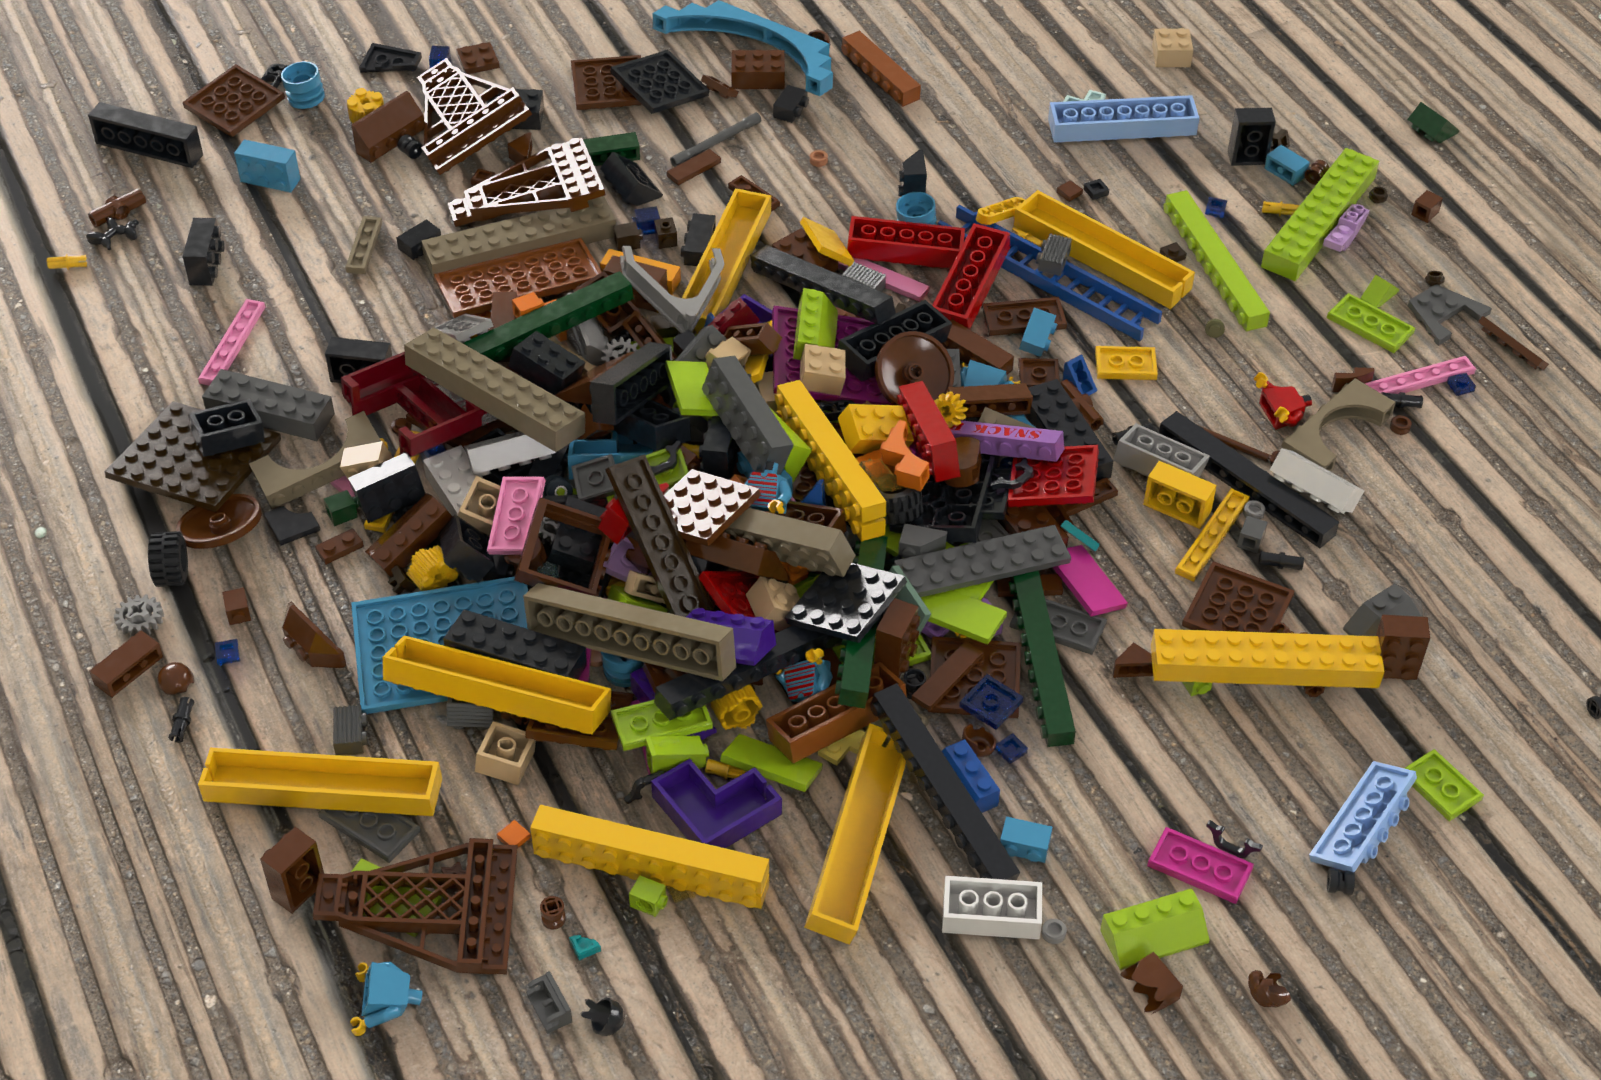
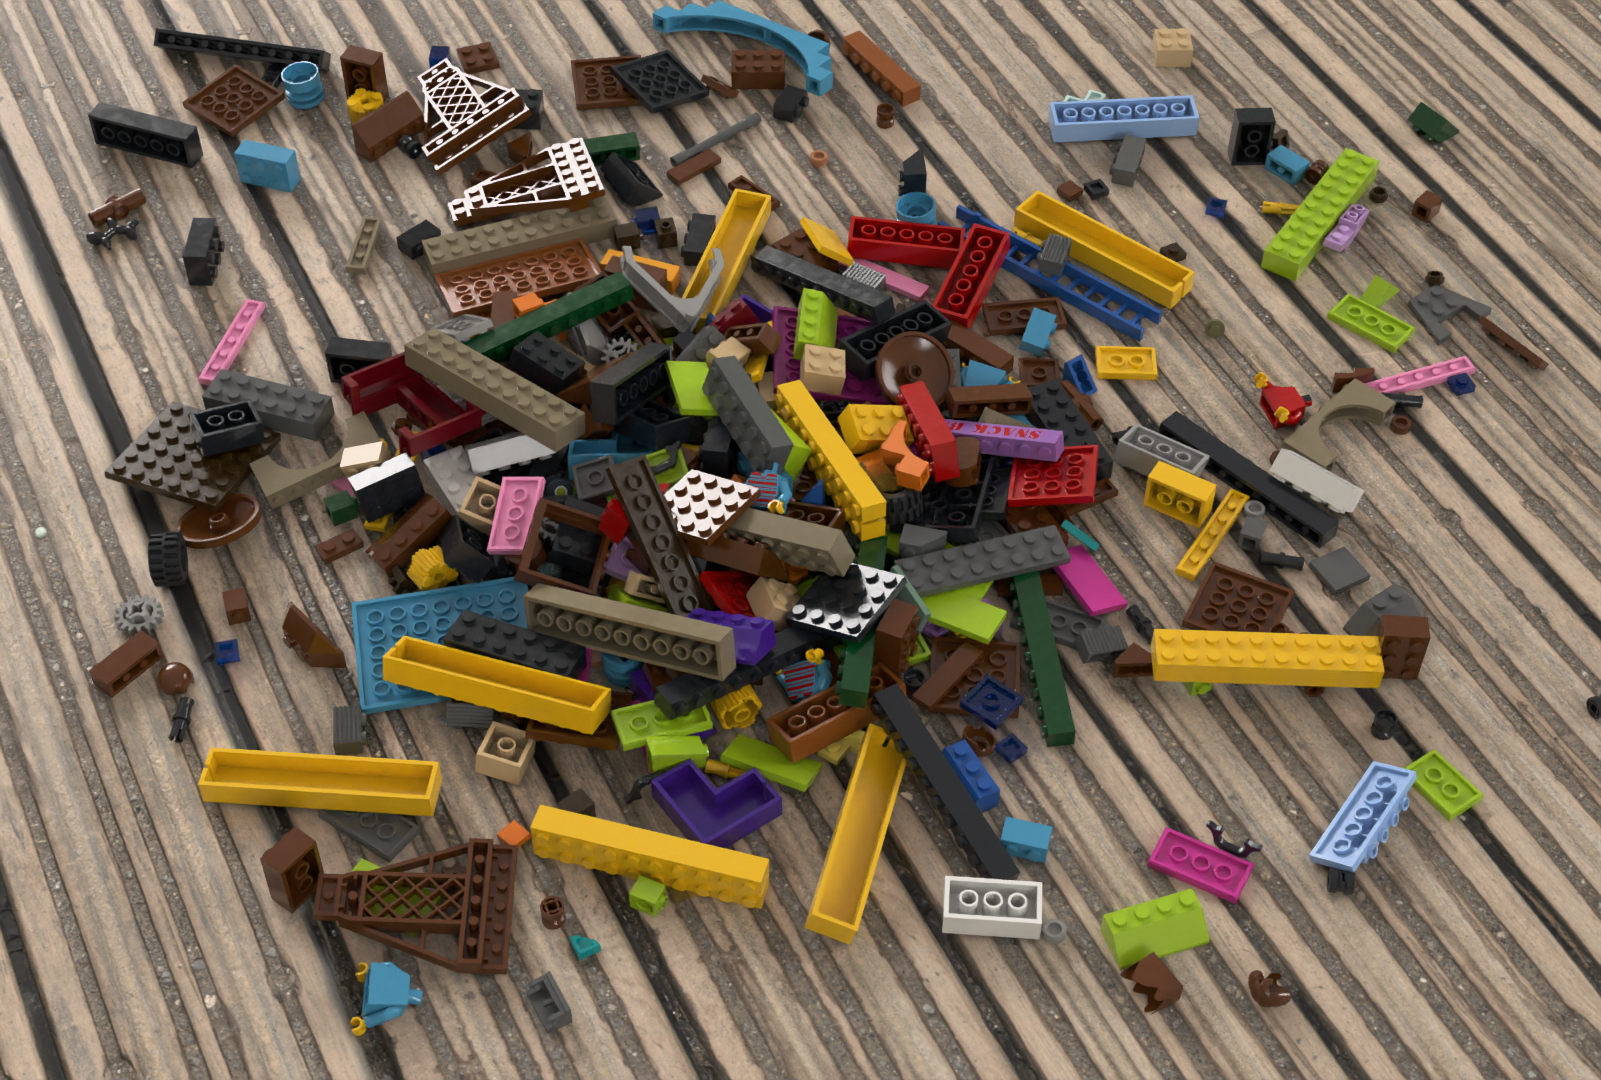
(66, 262): yellow axle -> none
(239, 49): none -> black brick
(289, 525): black tile -> none
(364, 70): none -> reddish brown brick
(387, 58): black wing -> none
(578, 803): none -> dark brown brick
(605, 1016): black piece -> none
(885, 115): none -> reddish brown wheel
(953, 413): yellow gear -> none
(998, 211): yellow beam -> none
(1016, 483): black helmet -> none
(1100, 643): none -> dark grey brick
(1127, 160): none -> dark grey brick
(1137, 616): none -> black pin
(1216, 261): lime brick -> none
(1240, 446): reddish brown piece -> none
(1339, 570): none -> dark grey tile
(1384, 724): none -> black wheel

